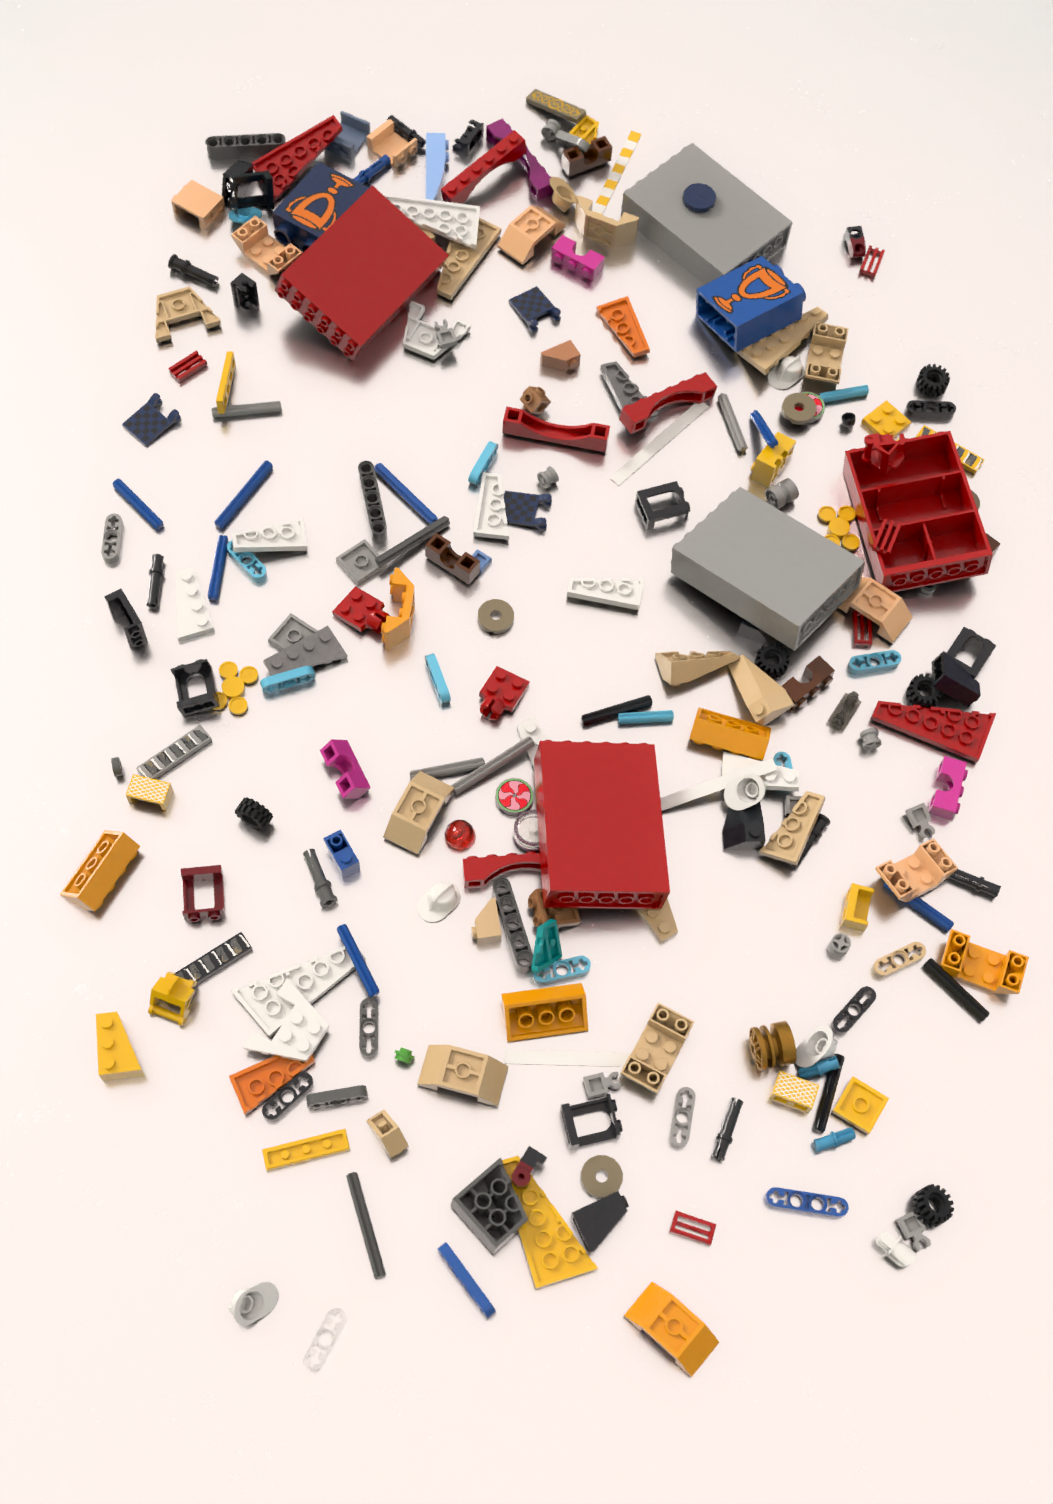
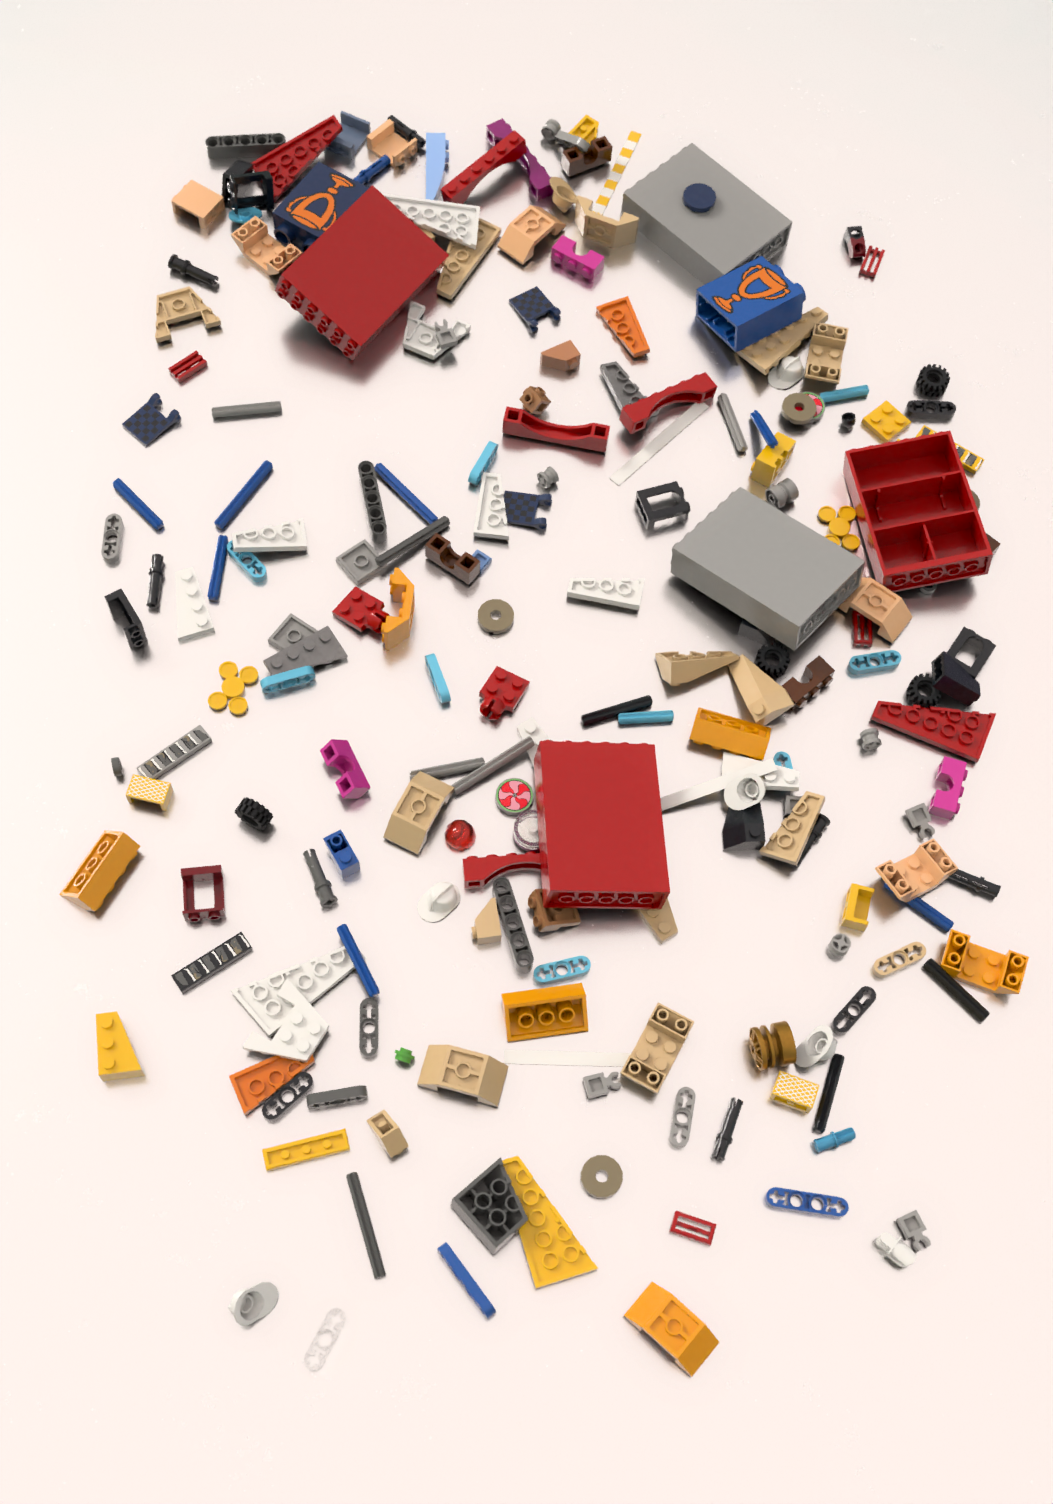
(175, 991): yellow piece -> none
(201, 702): black panel -> none
(225, 382): yellow tile -> none
(244, 292): black hinge -> none
(469, 138): black hinge -> none
(526, 1166): leg -> none
(547, 946): teal wing -> none
(556, 106): dark tan tile -> none
(599, 1220): black slope -> none
(600, 1105): black panel -> none
(819, 1068): dark azure axle -> none
(845, 710): clear smoke hinge -> none
(860, 1105): yellow plate -> none
(887, 453): red piece -> none
(890, 525): red tile -> none
(924, 1209): black tyre -> none

